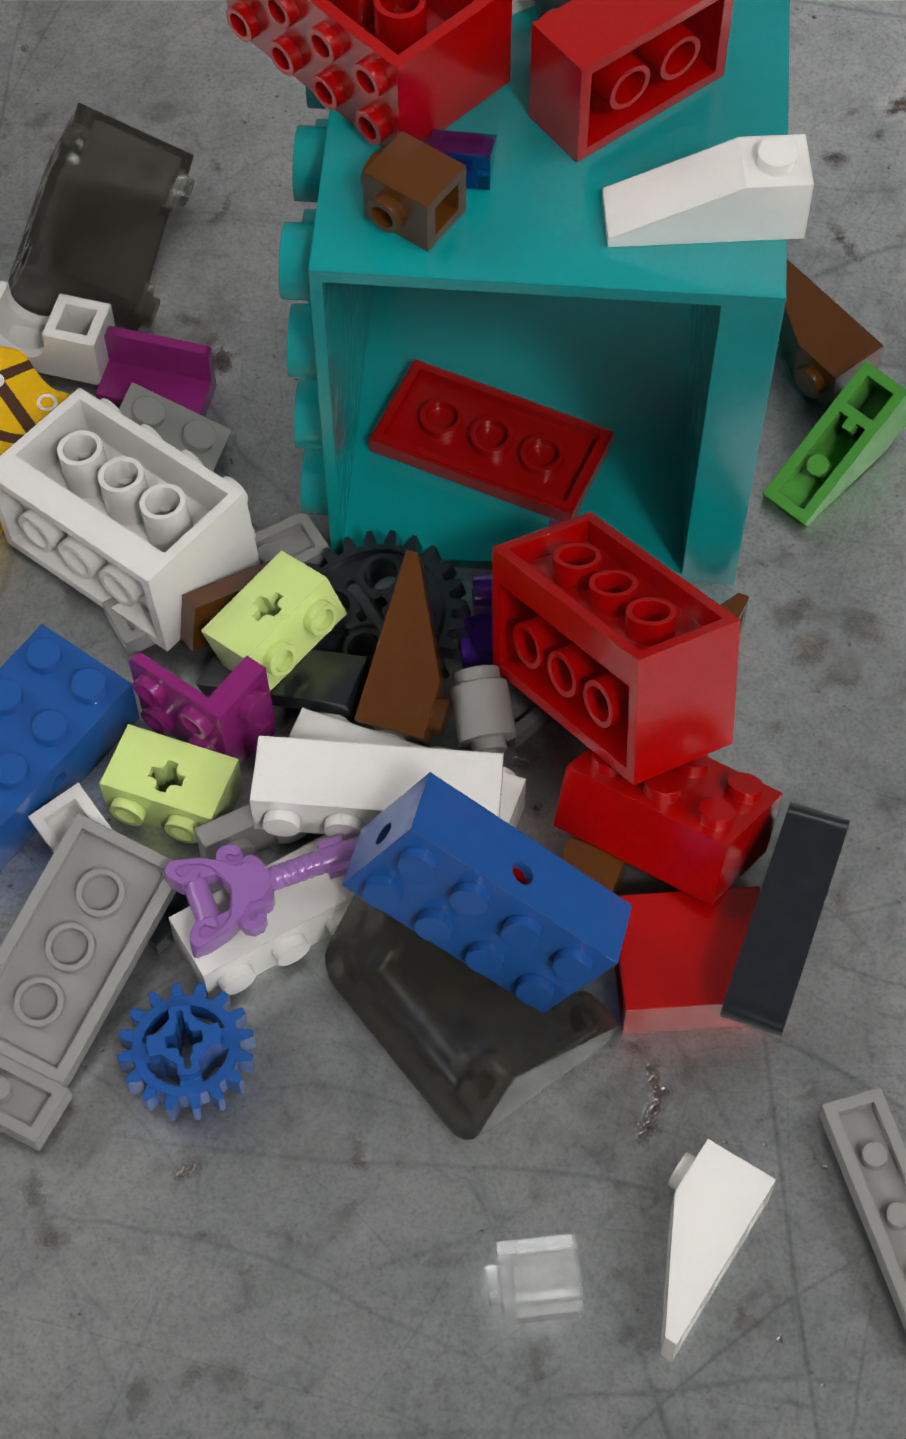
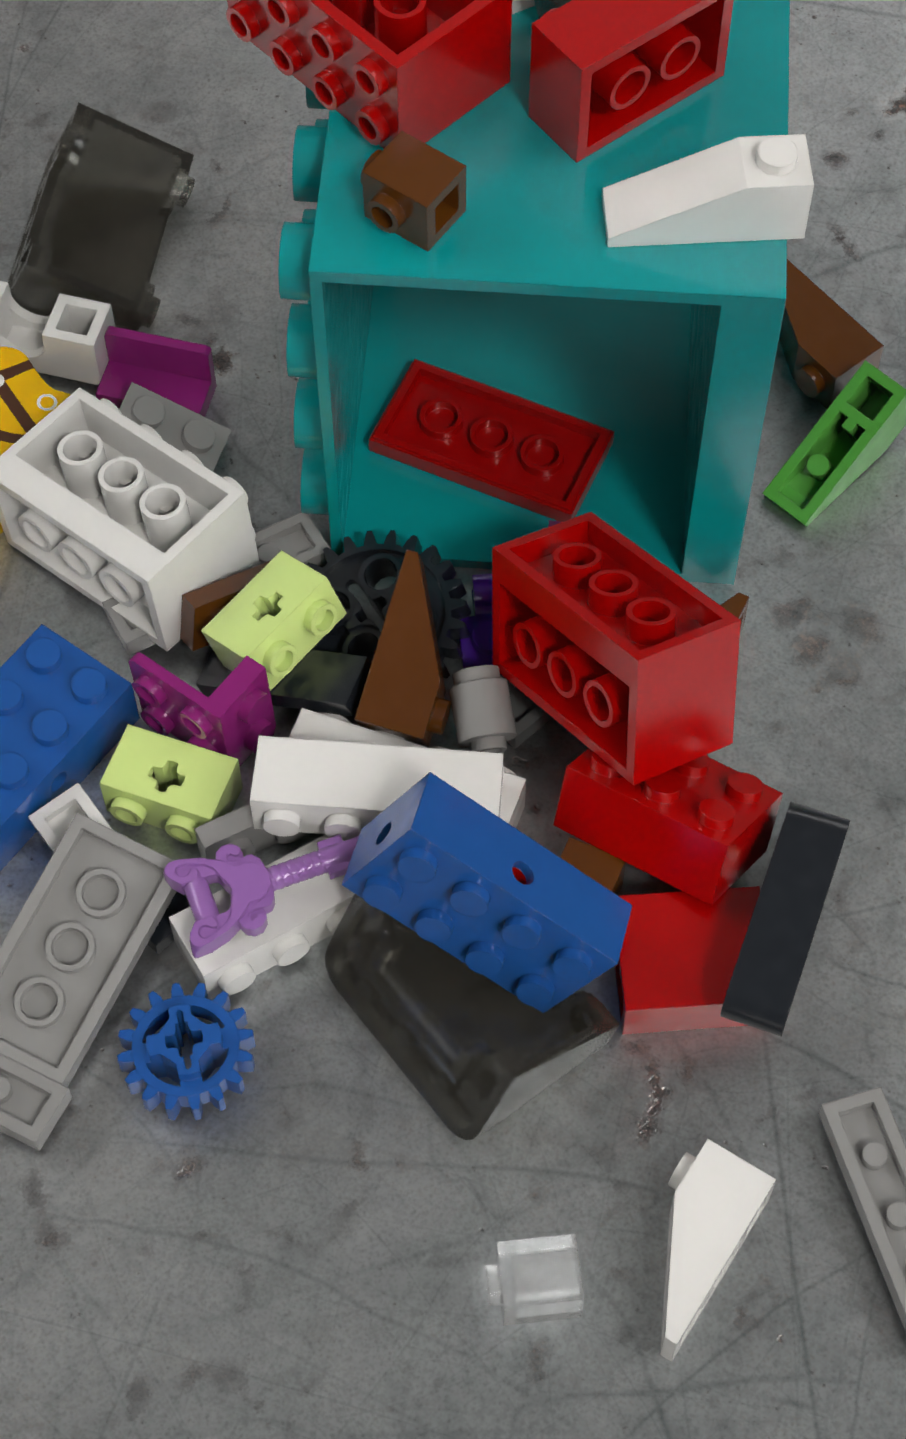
(470, 149): clear blue slope -> none

